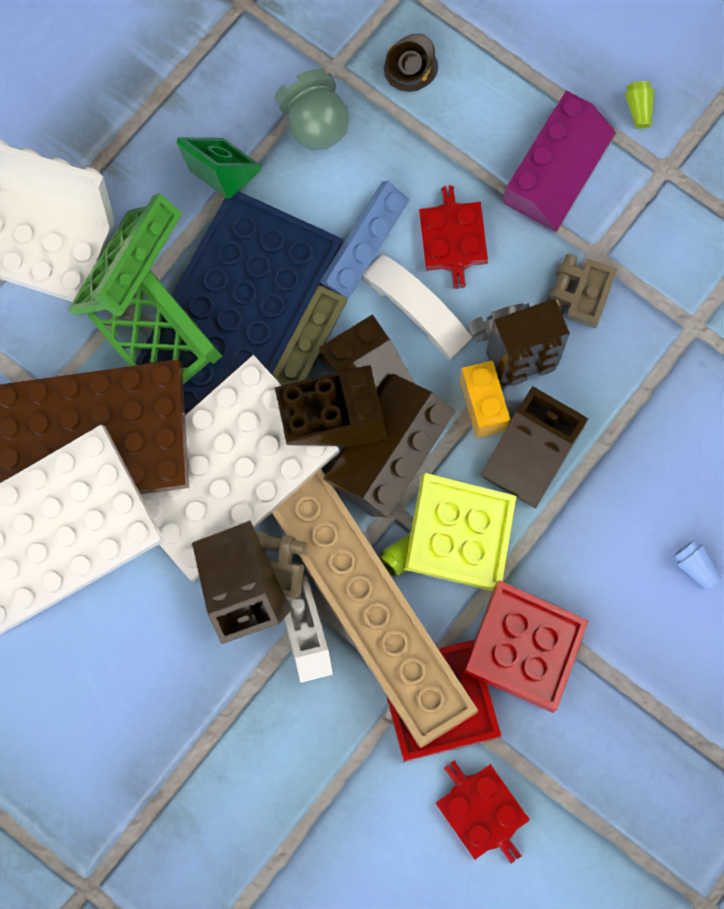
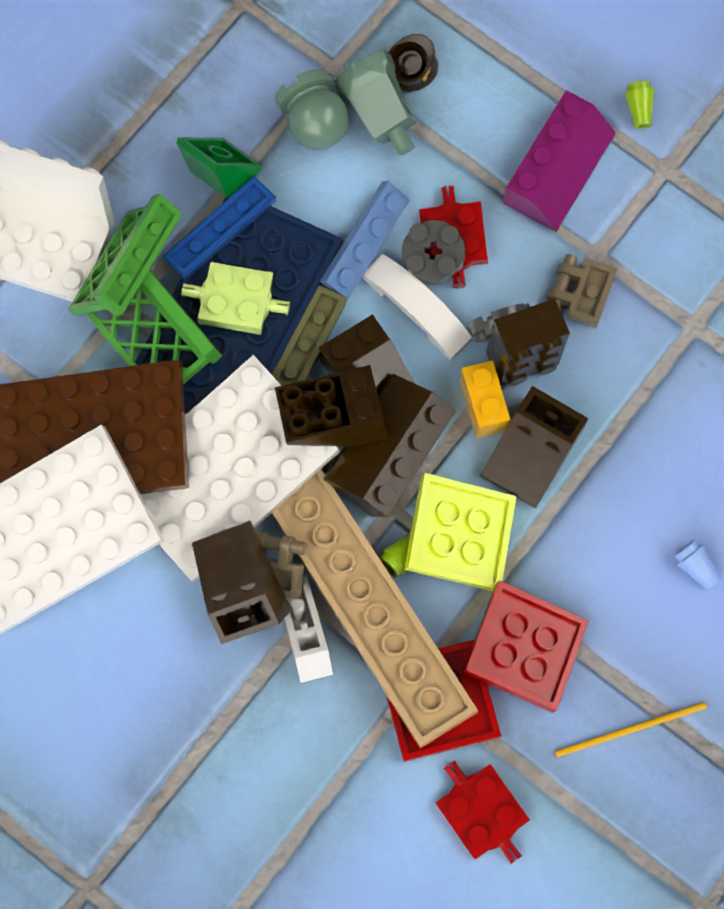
(219, 228): none -> blue tile
(235, 298): none -> yellowish green plate
(379, 99): none -> sand green piece
(445, 265): none -> dark grey plate
(631, 729): none -> yellow piece

